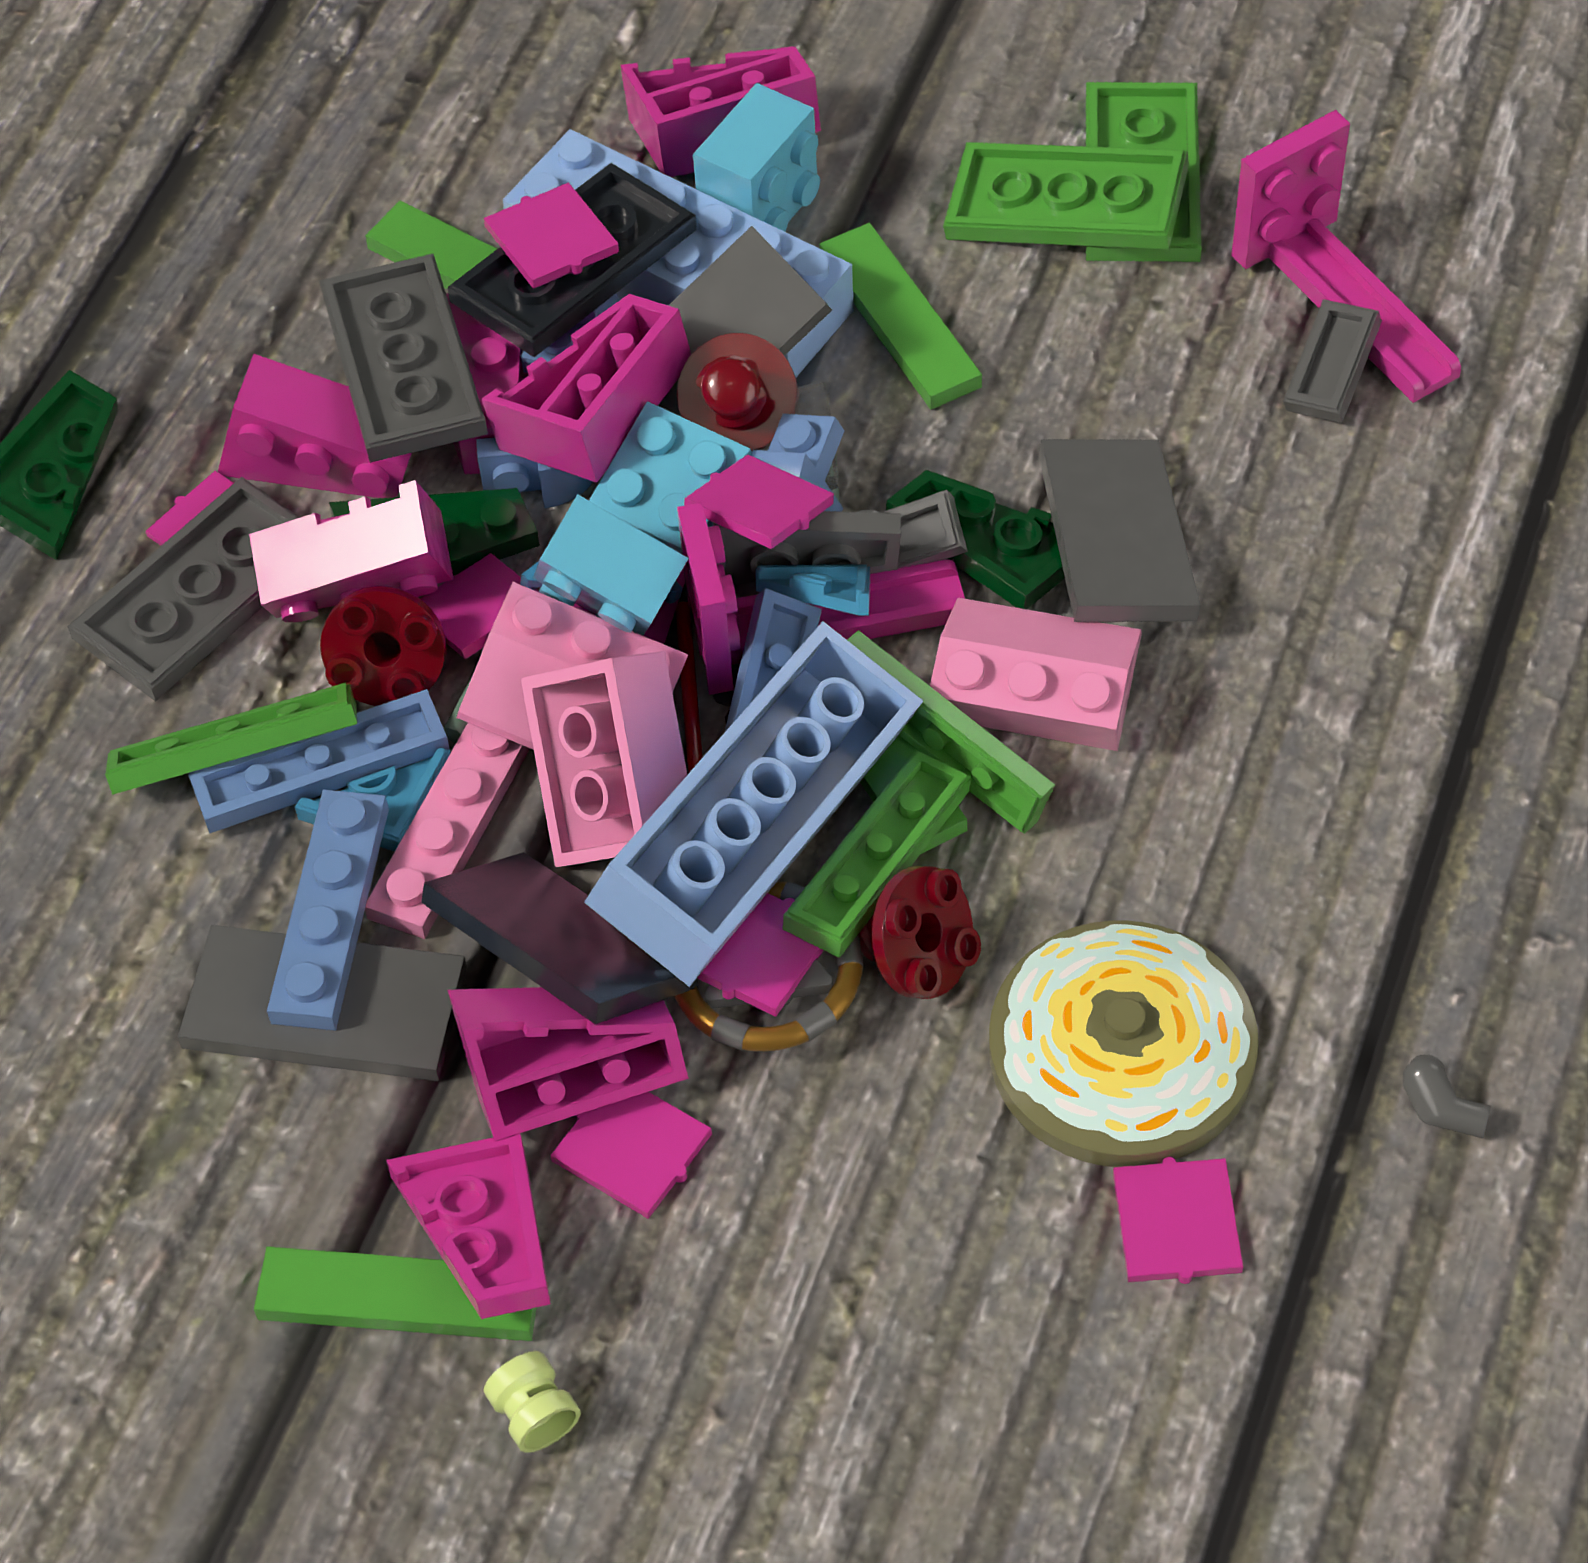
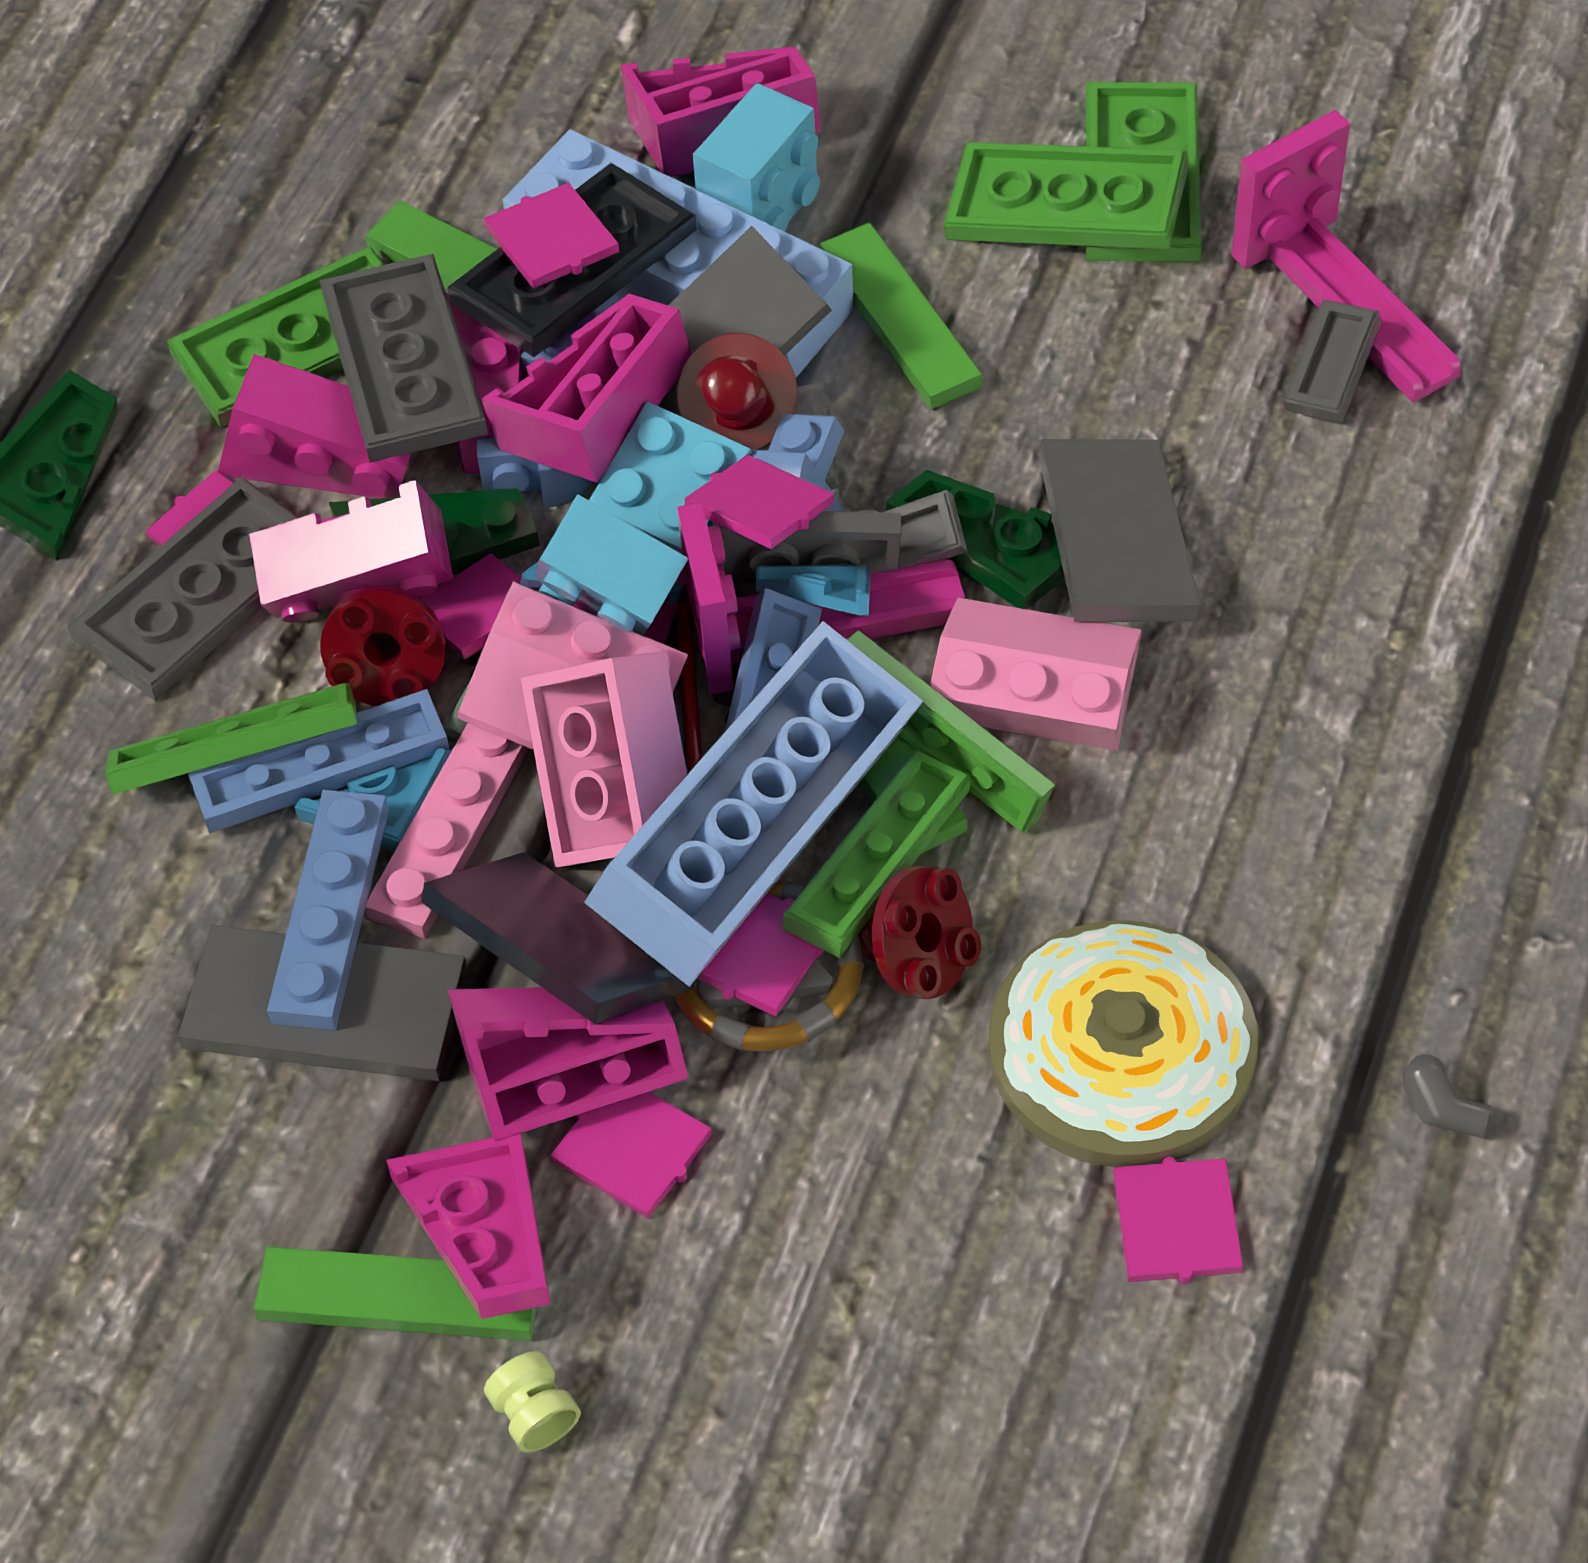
(281, 326): none -> bright green tile

